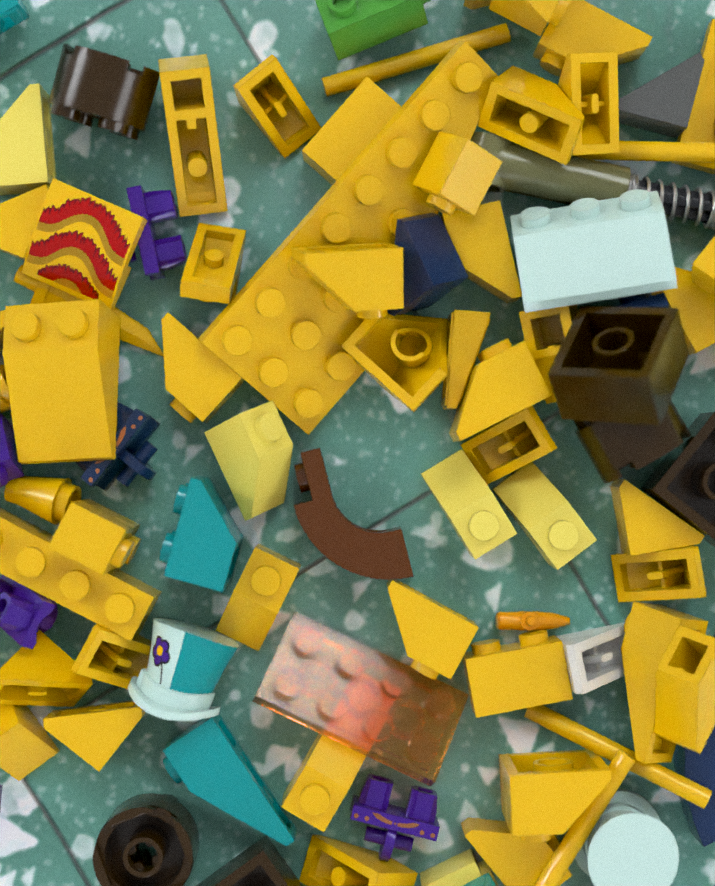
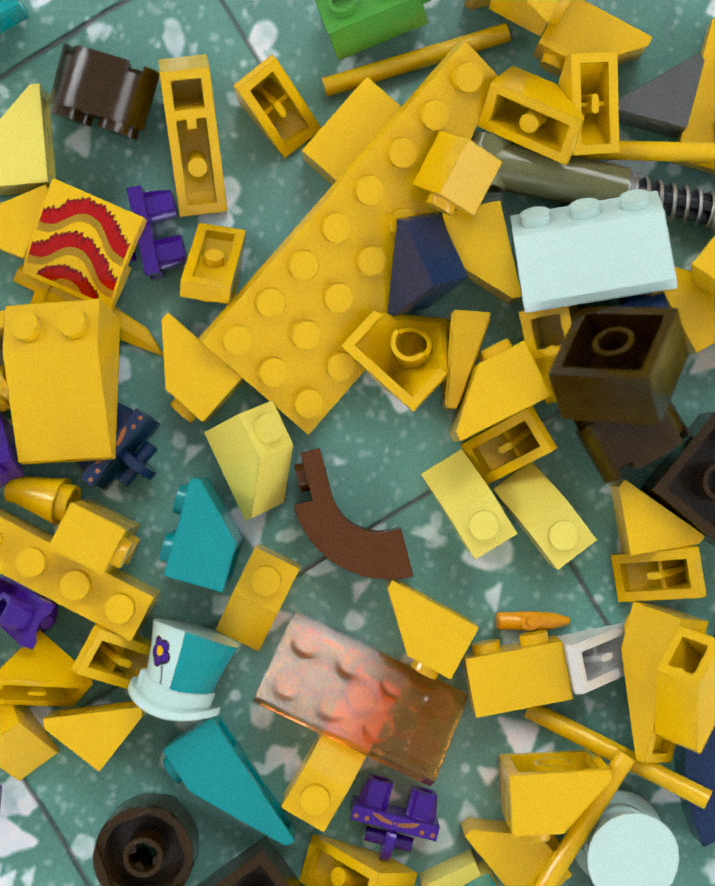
(358, 275): yellow slope -> none

